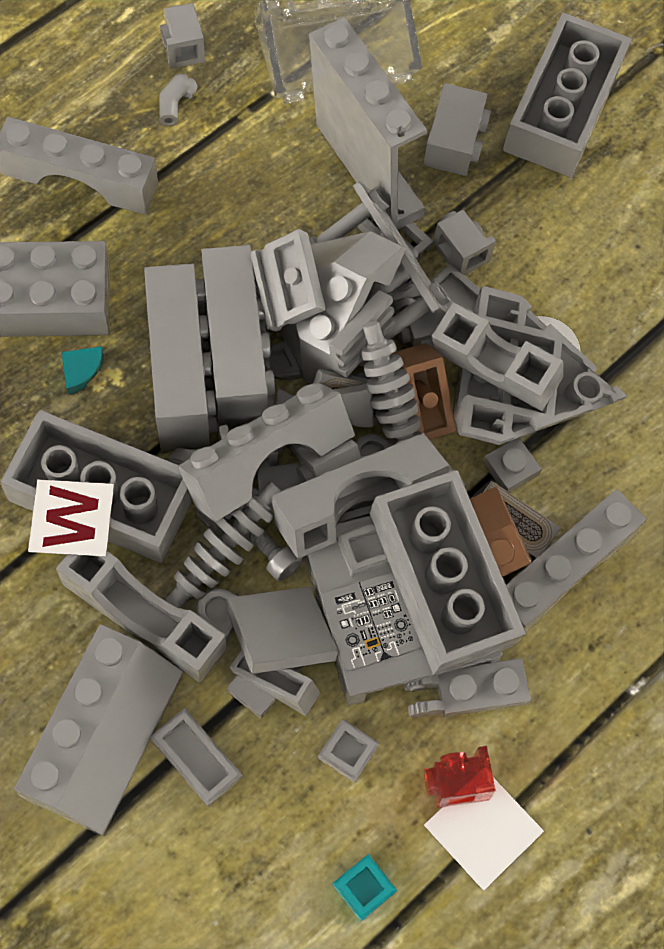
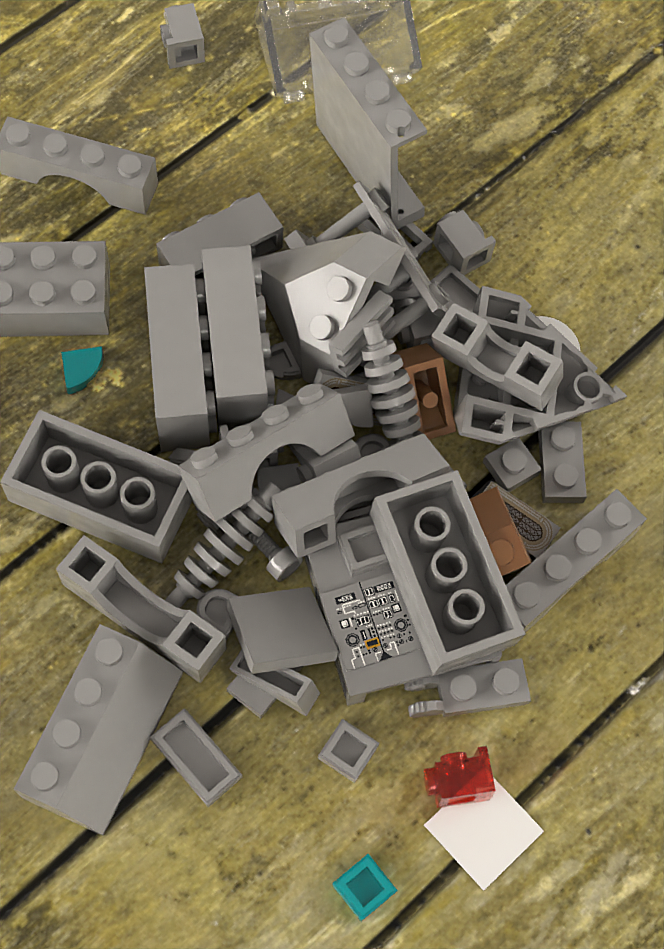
(71, 518): white sticker -> none
(168, 98): light grey arm -> none
(243, 223): none -> light grey brick
(287, 280): light grey plate -> none
(455, 130): light grey brick -> none
(562, 463): none -> light grey plate
(566, 94): light grey brick -> none

